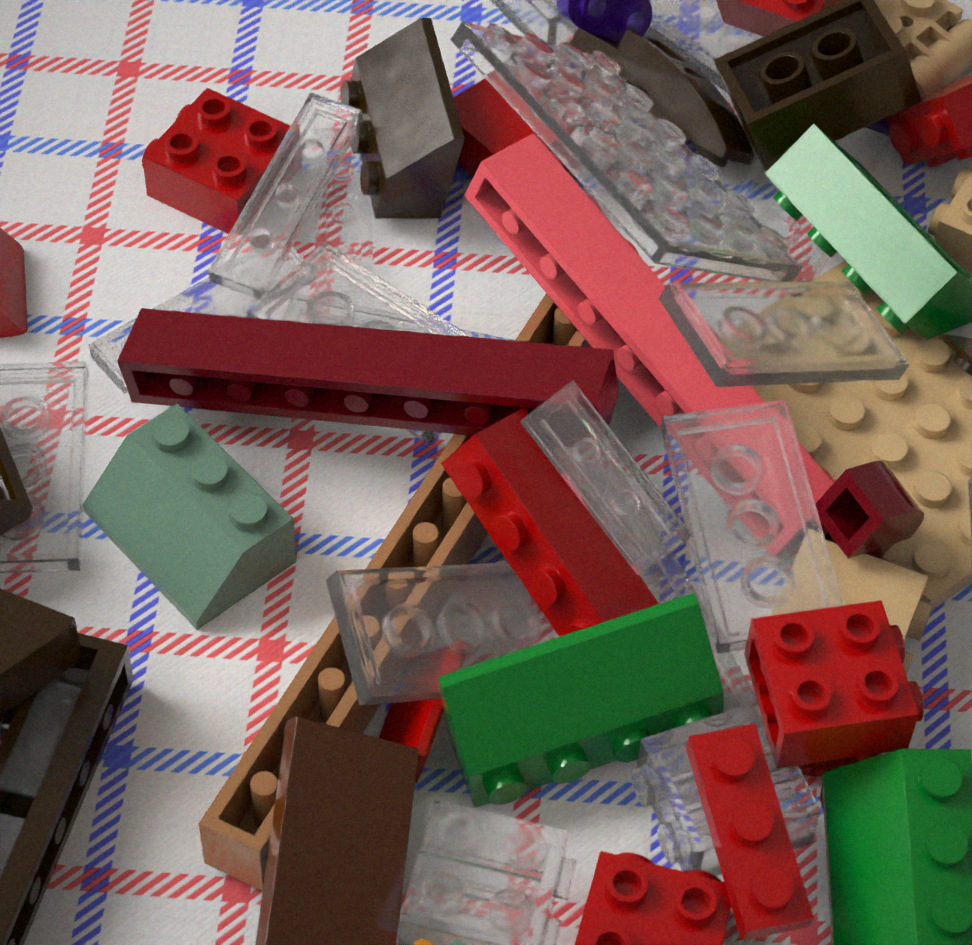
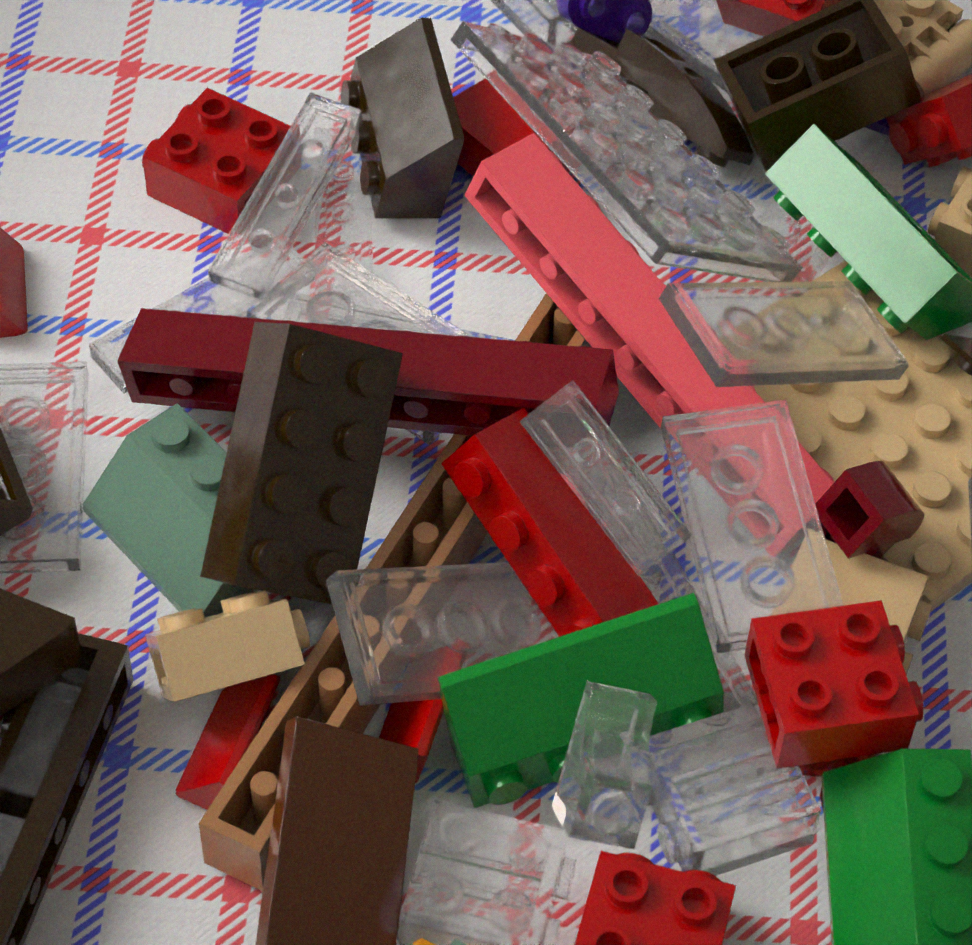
(226, 738): none -> red slope
(228, 648): none -> tan brick
(300, 461): none -> dark brown brick
(606, 767): none -> clear arch
(748, 832): red plate -> none

